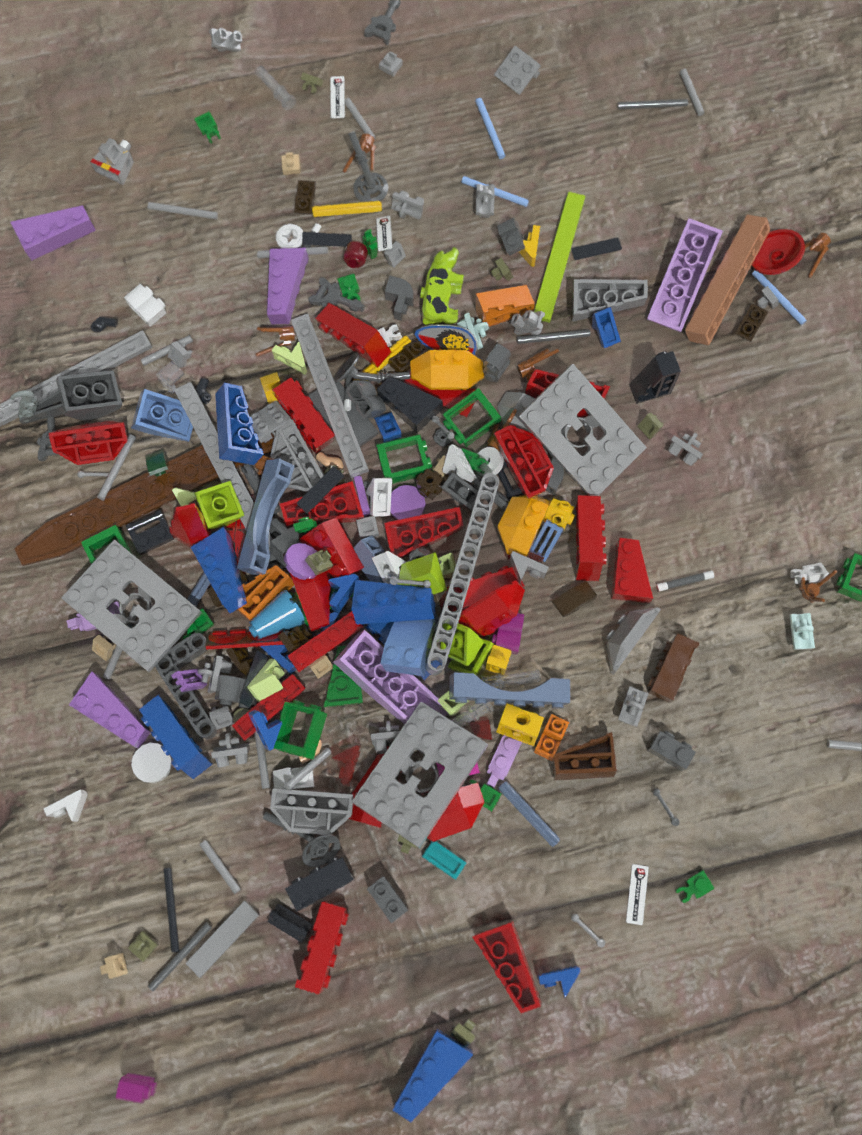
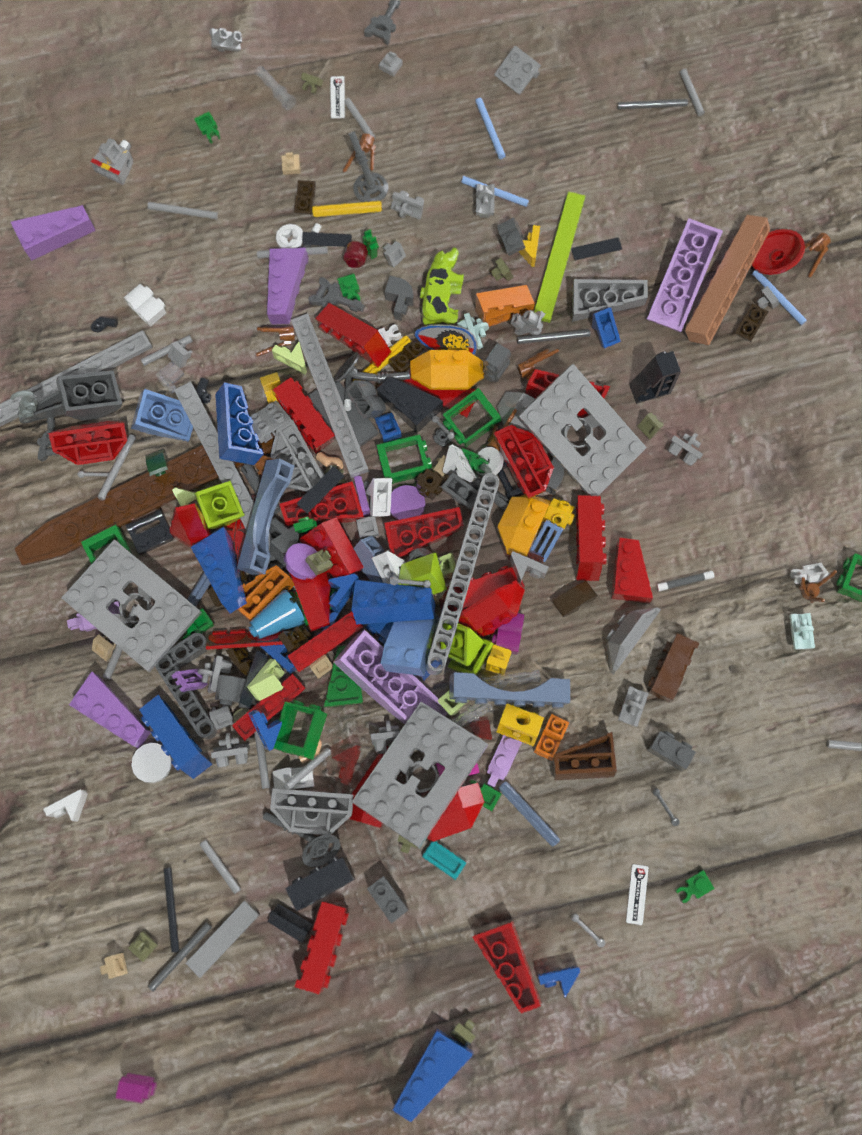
(384, 233): white sticker -> none

